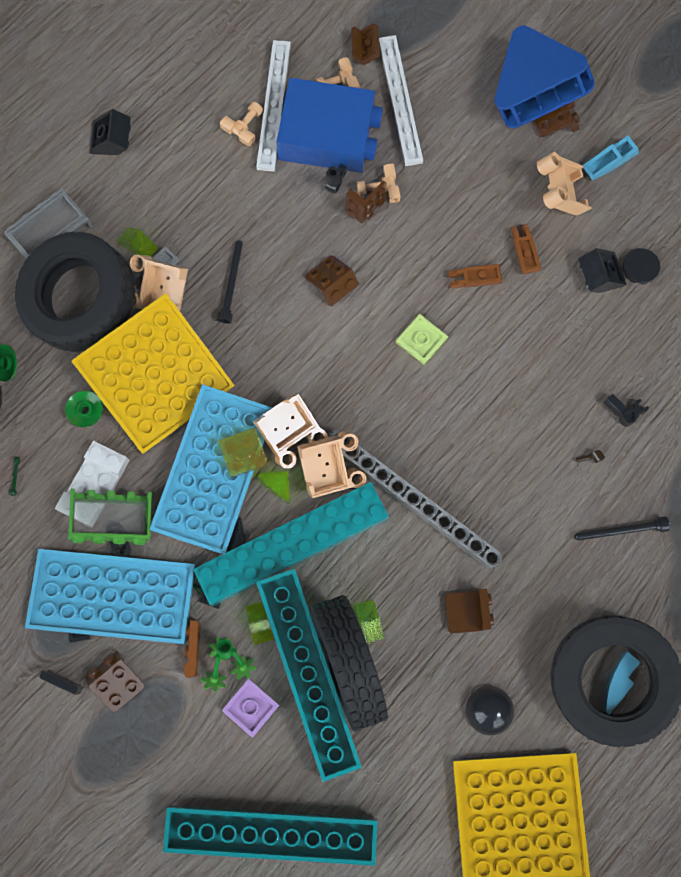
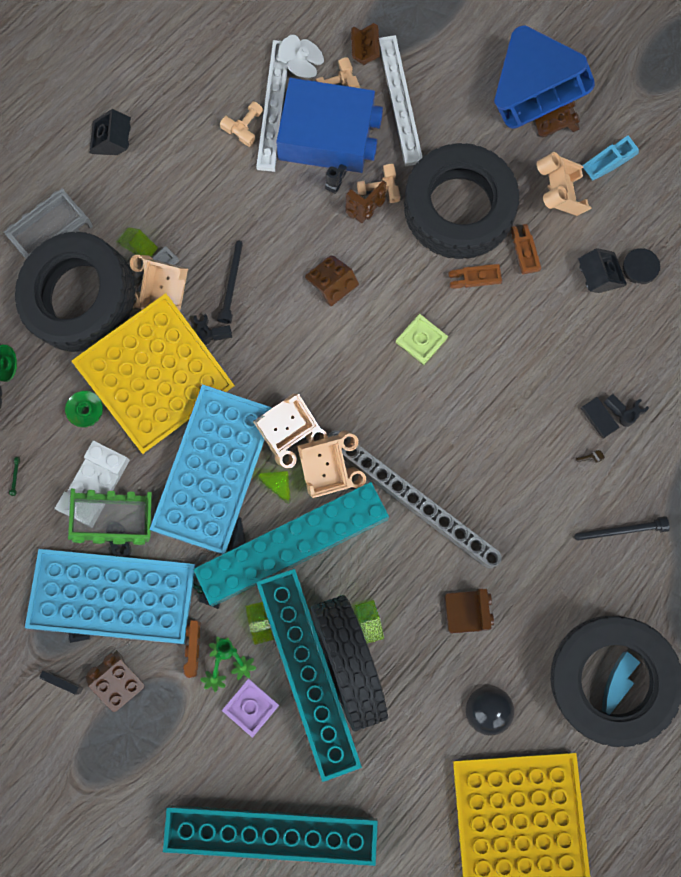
(215, 334): none -> black bar
(242, 452): clear yellow plate -> none
(297, 55): none -> white piece
(467, 163): none -> black tyre
(600, 417): none -> black tile

